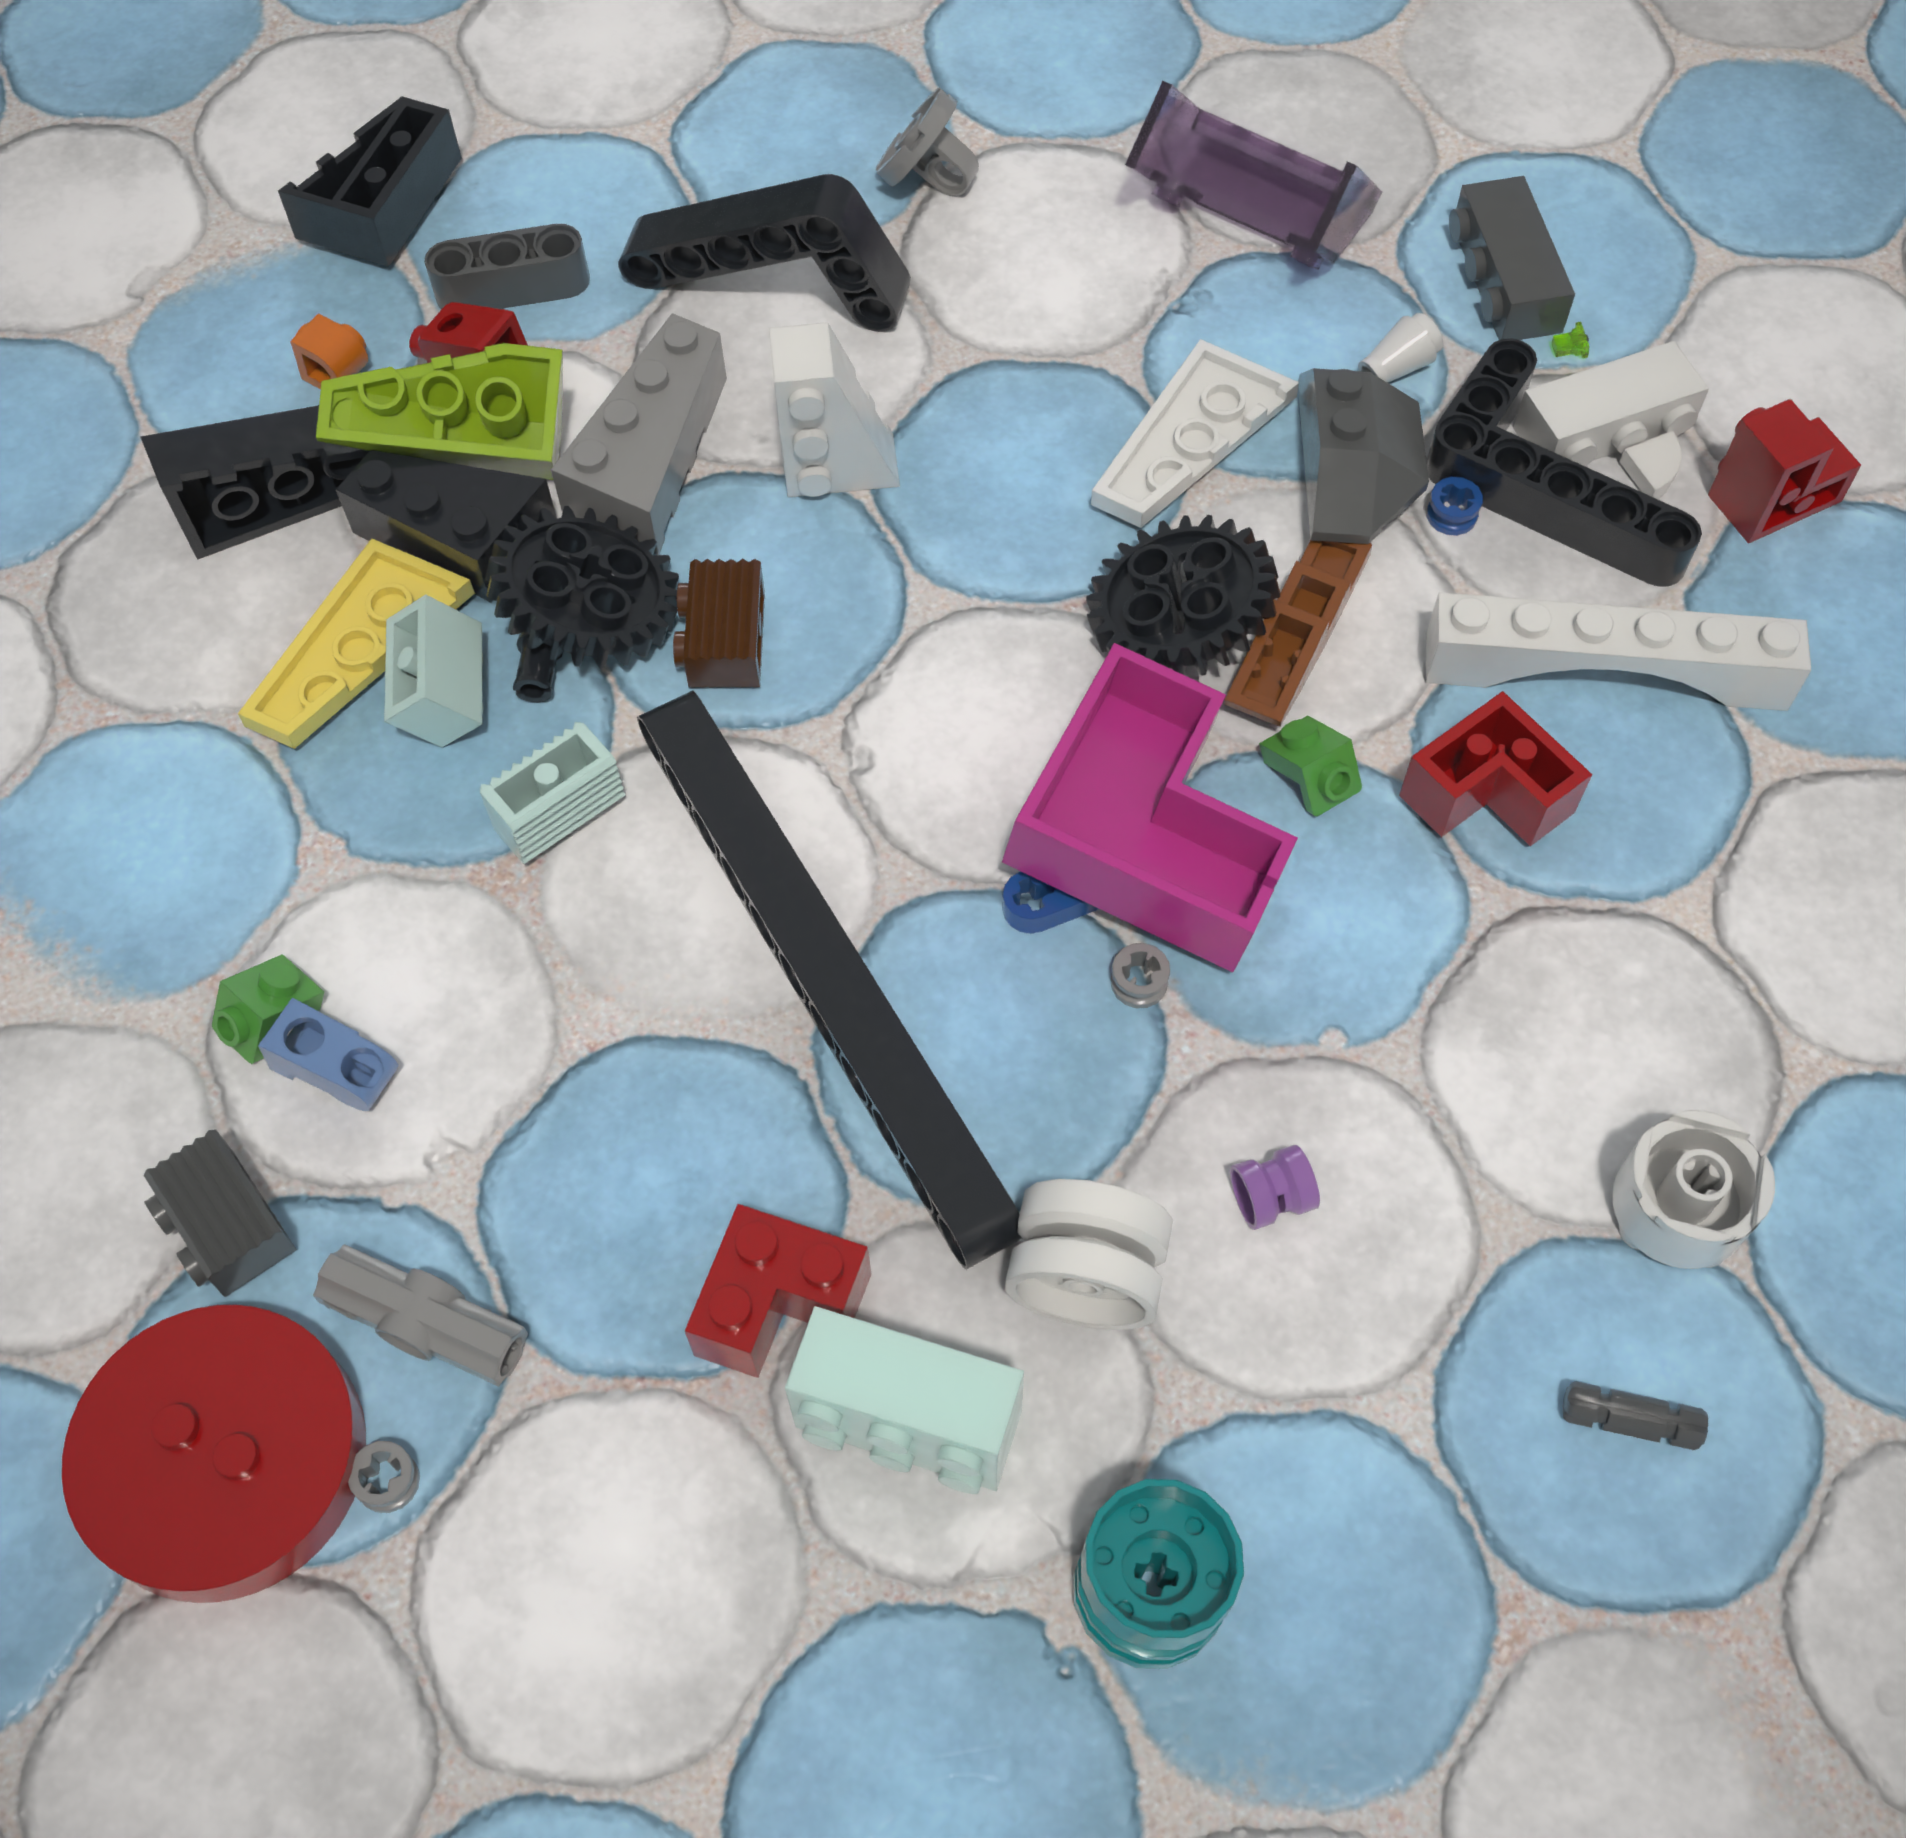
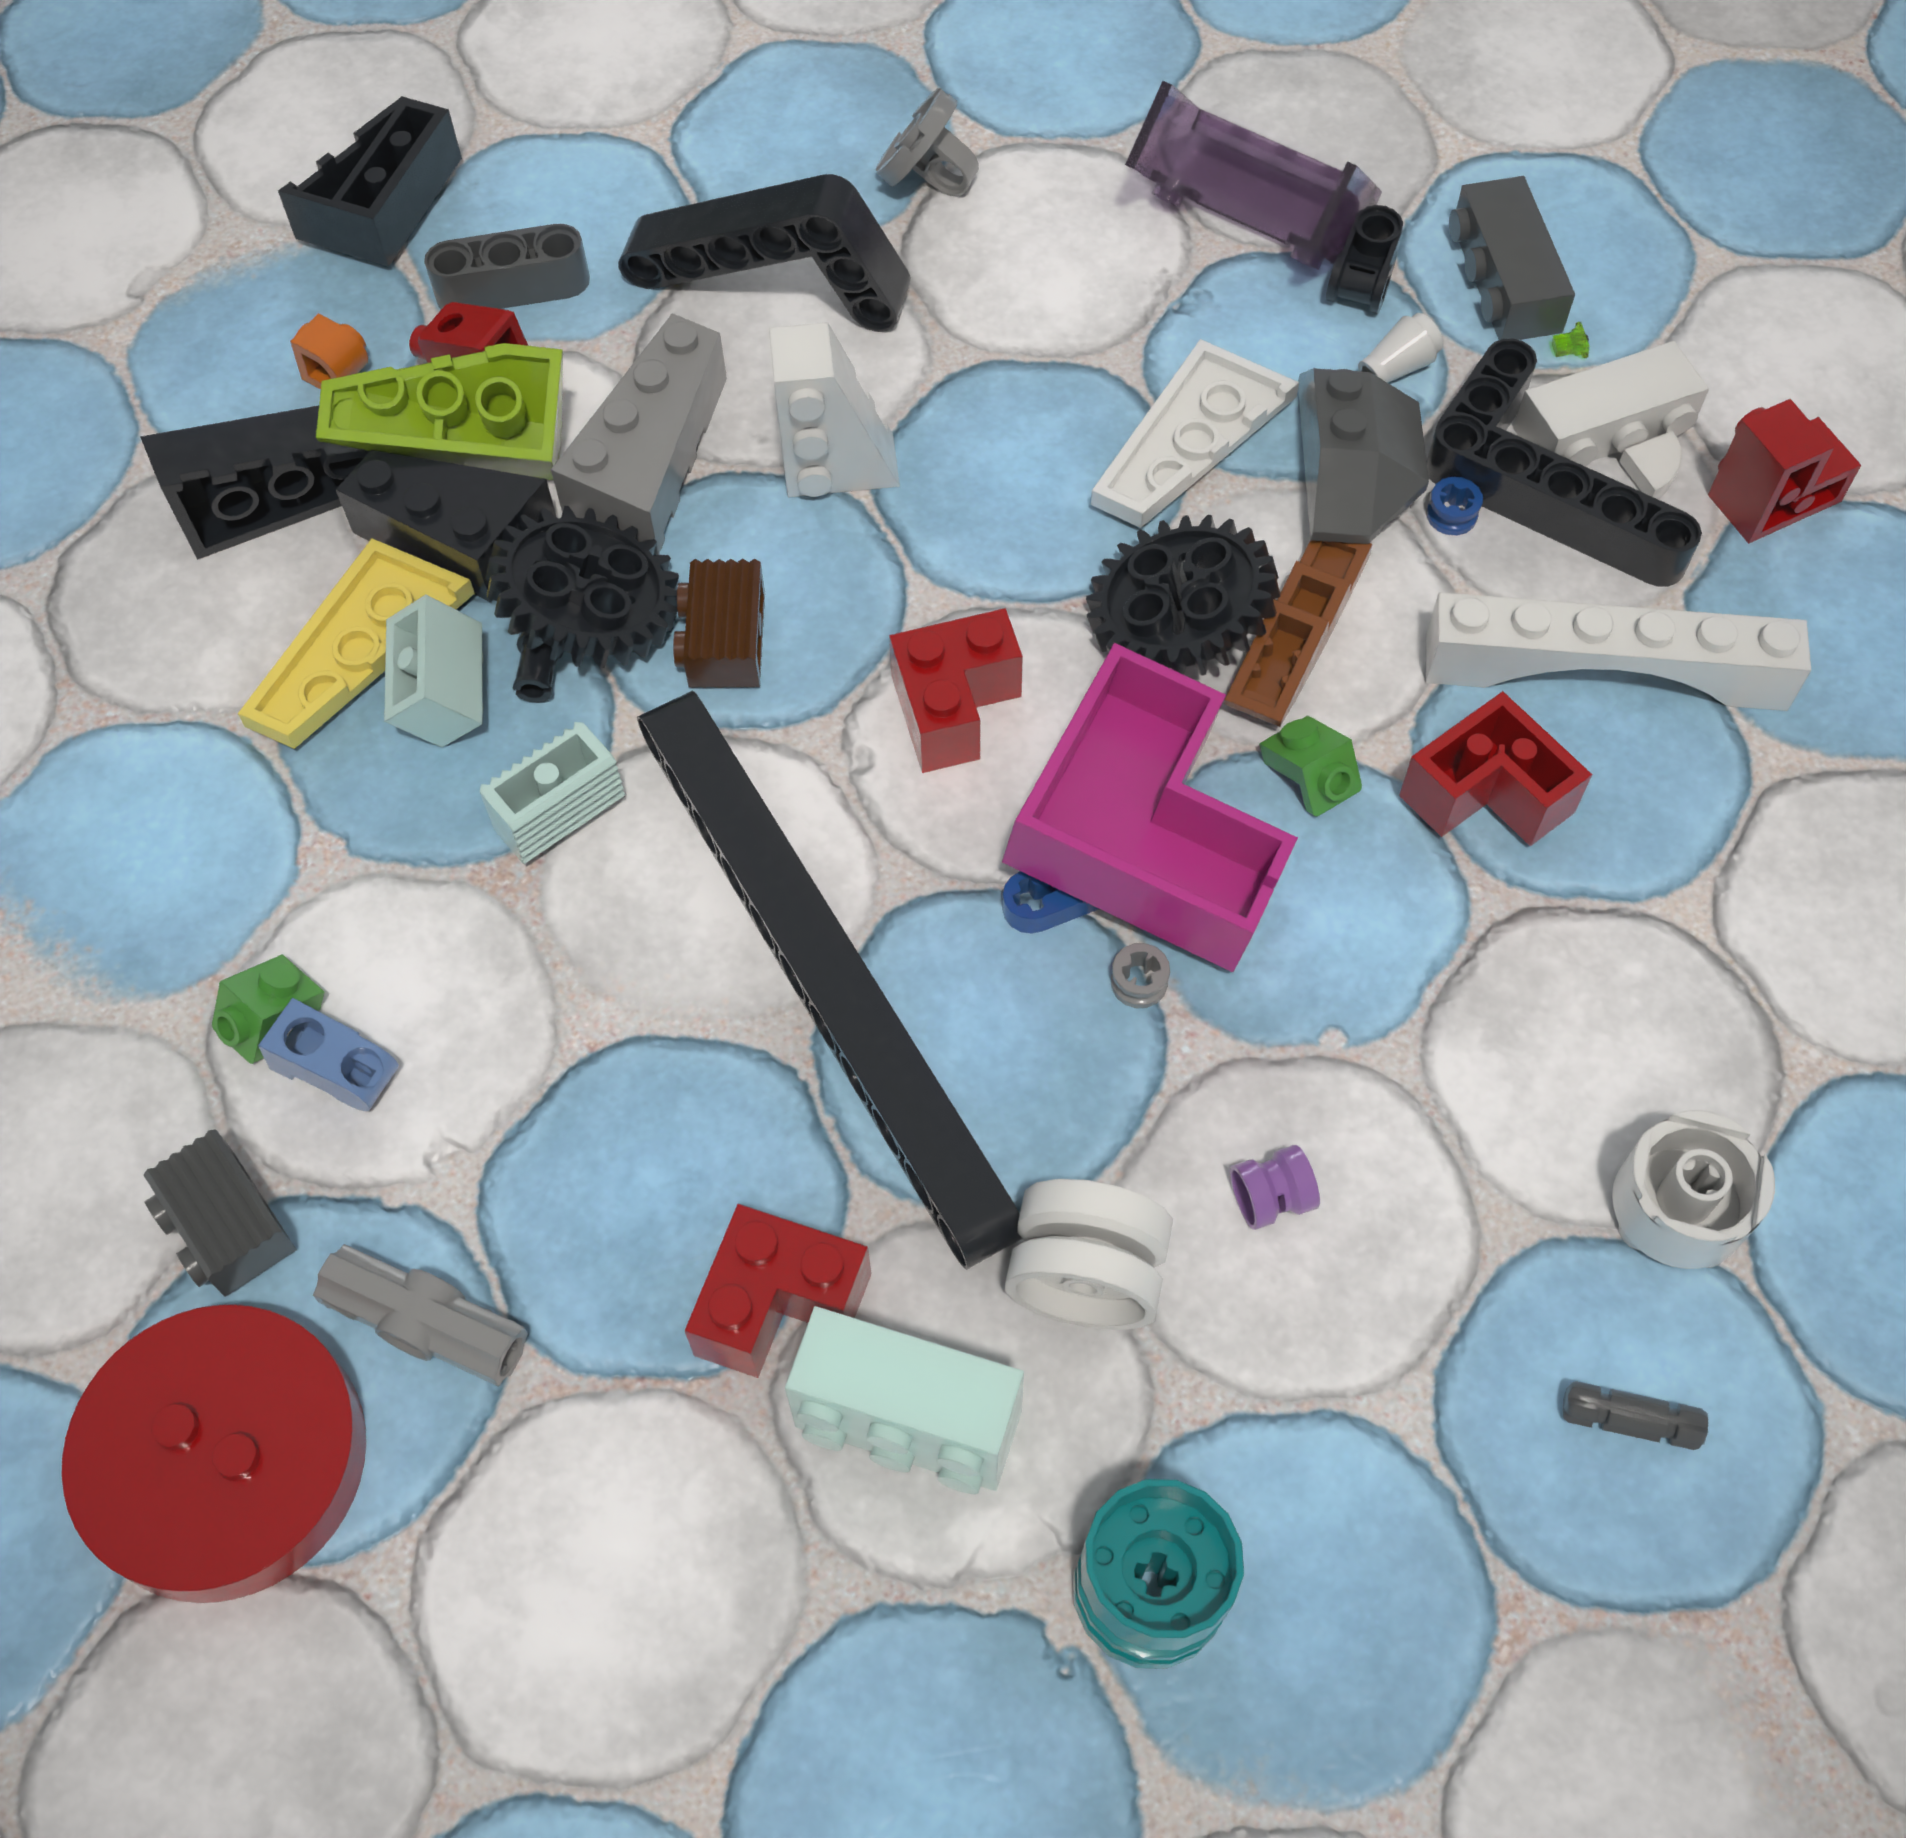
(400, 1488): light grey bush -> none
(946, 675): none -> red brick
(1368, 258): none -> black piece

